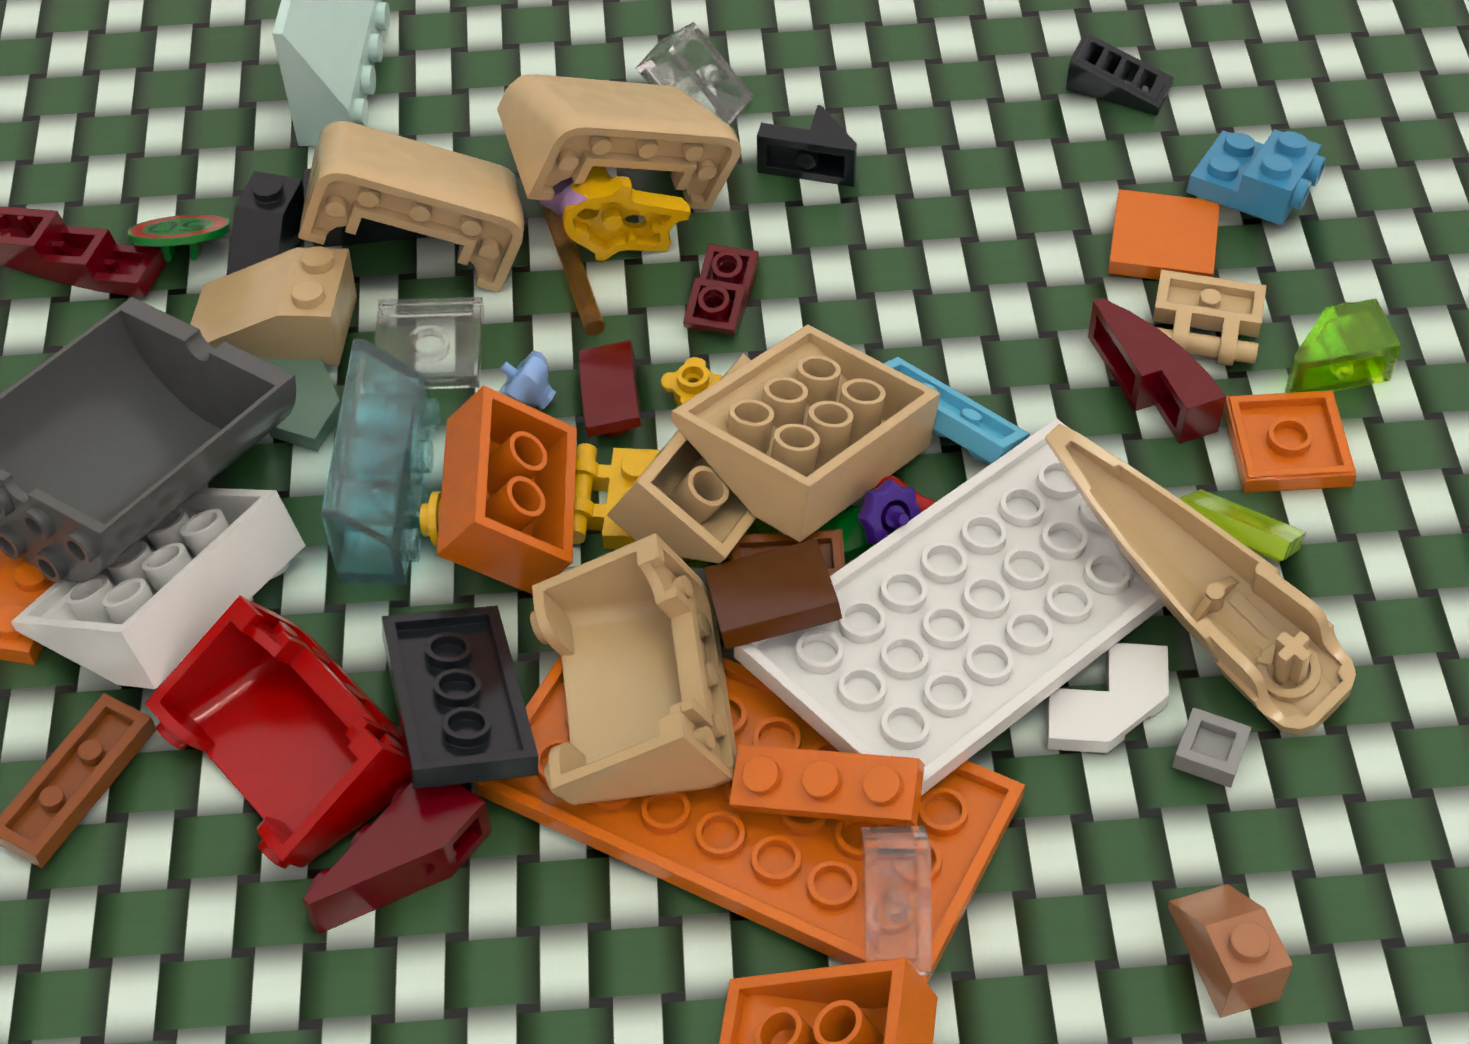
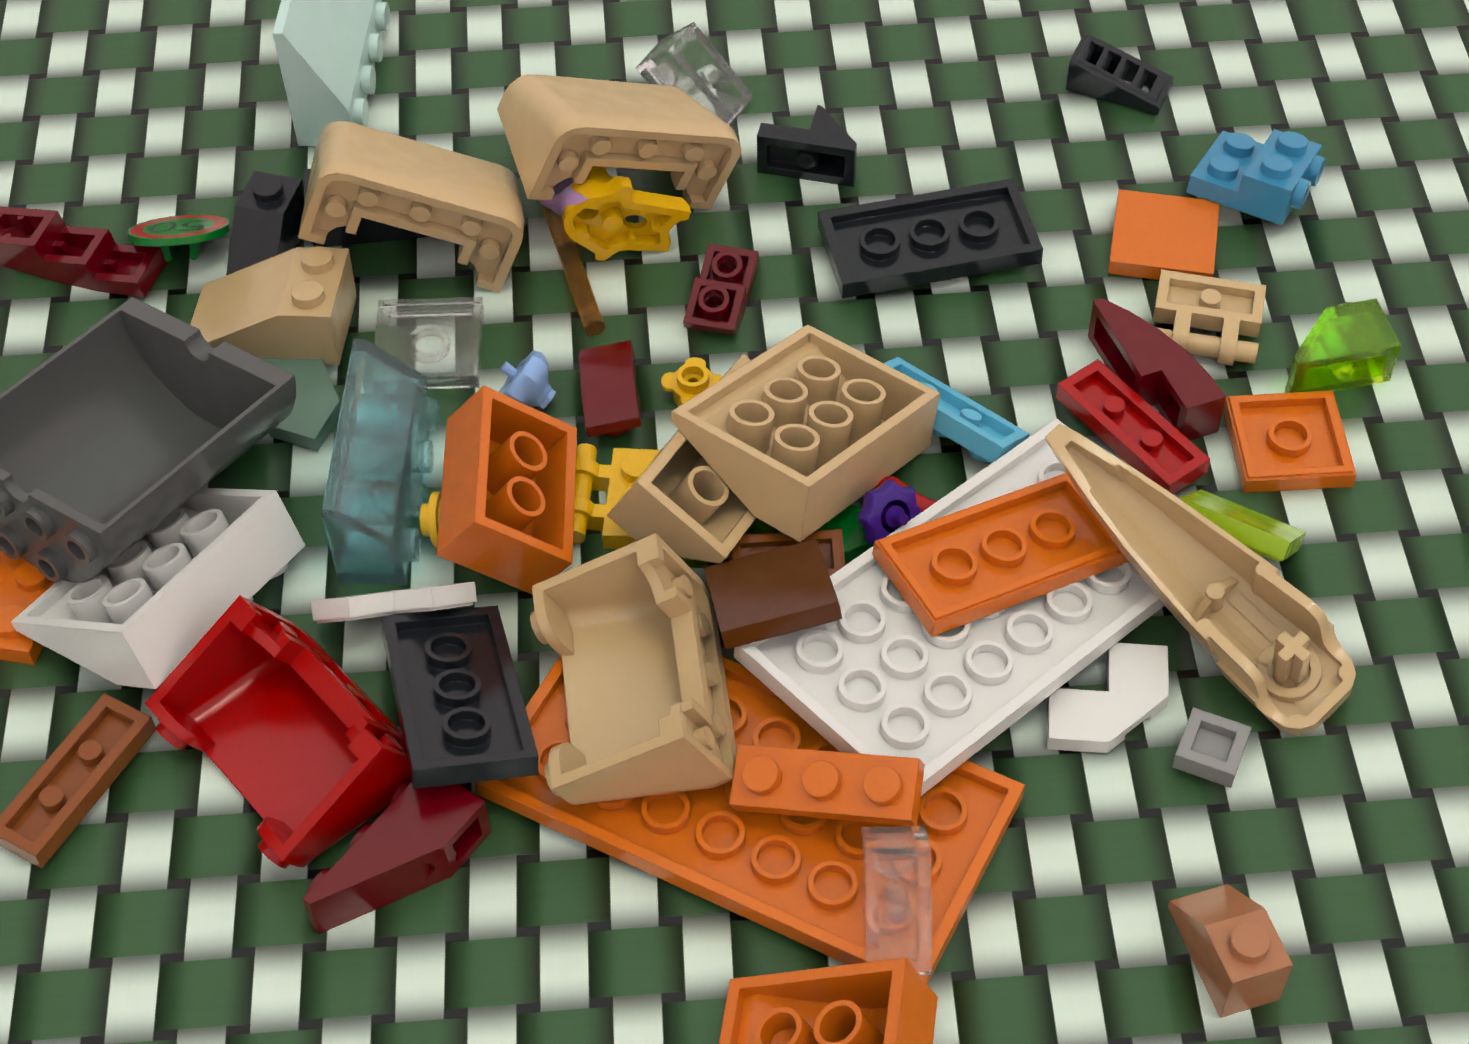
(393, 602): none -> white tile
(929, 238): none -> black plate
(997, 554): none -> orange tile
(1132, 427): none -> red plate

